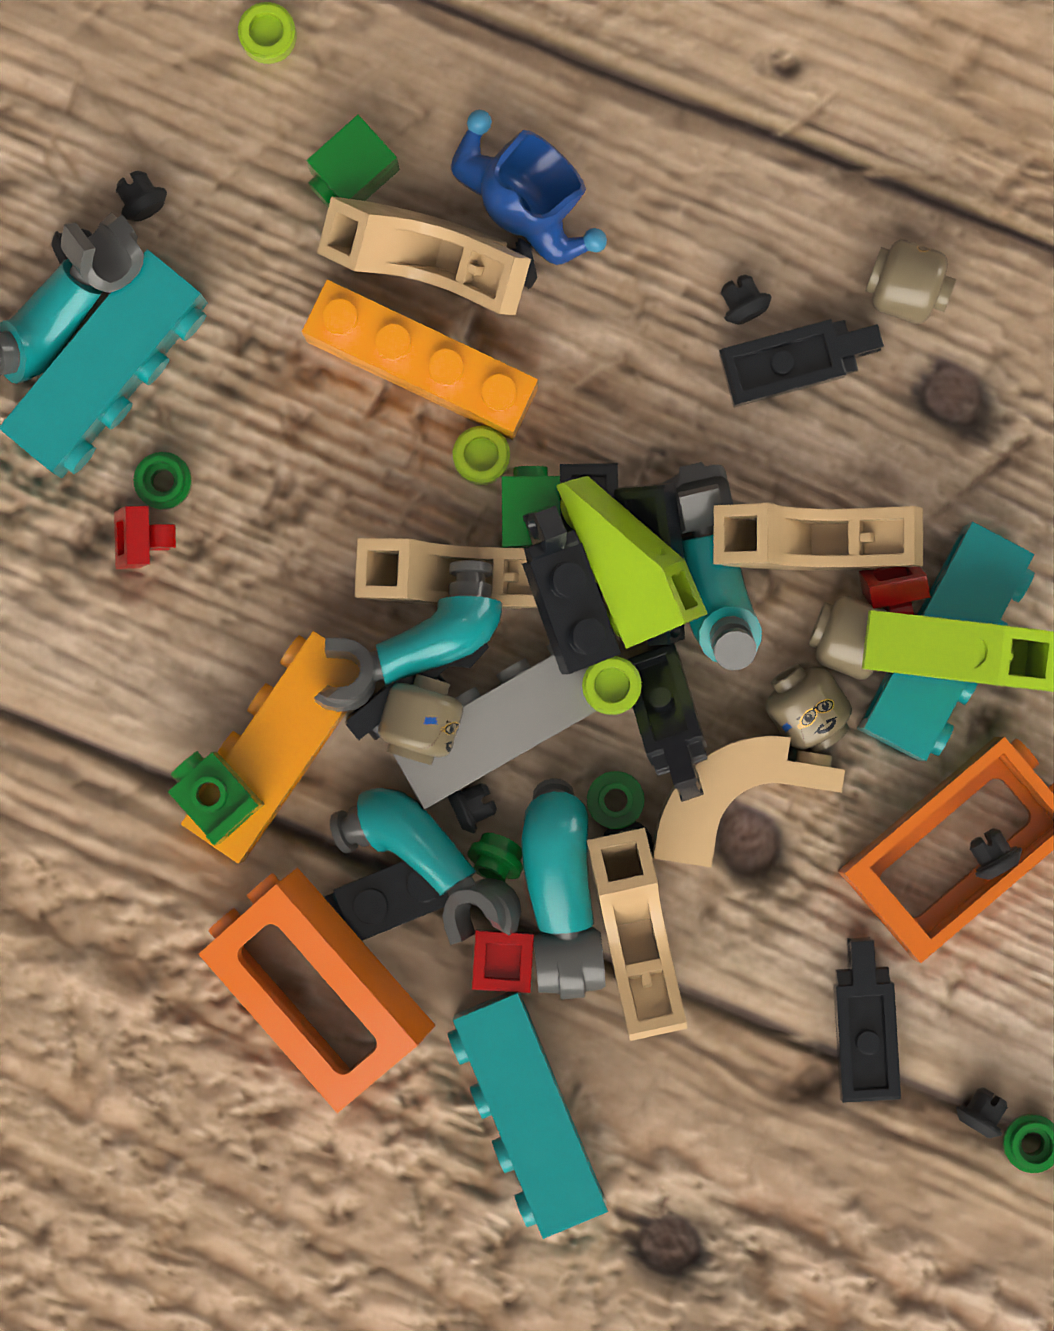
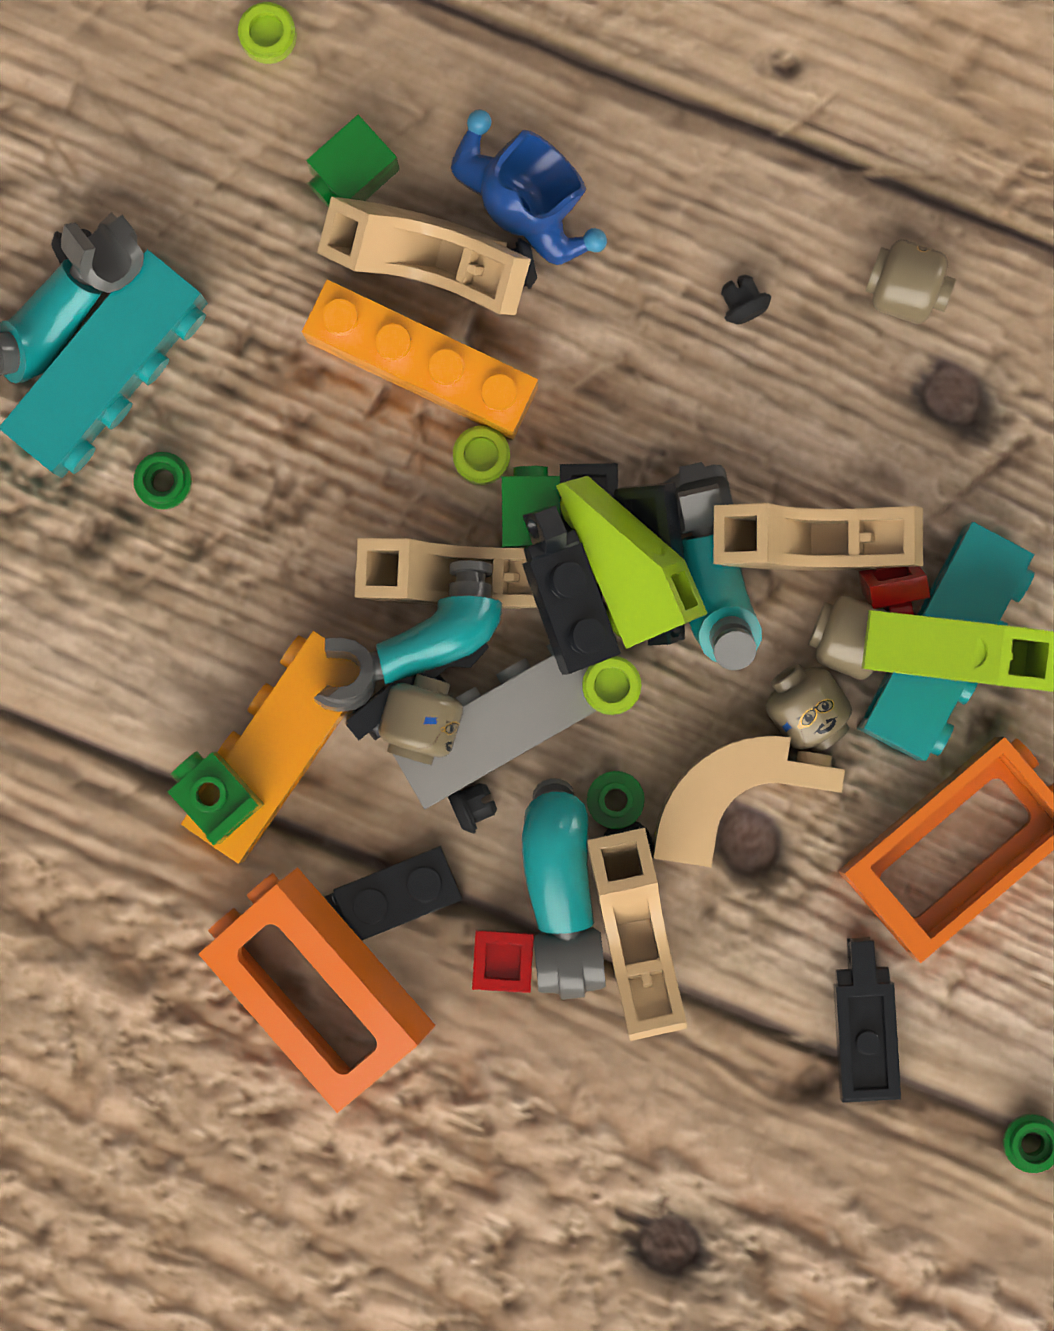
(137, 538): red tile -> none
(141, 197): black piece -> none
(400, 824): piece -> none
(496, 857): green plate -> none
(529, 1114): teal brick -> none
(669, 719): black hinge -> none
(795, 359): black hinge -> none
(983, 1113): black piece -> none
(995, 856): black piece -> none

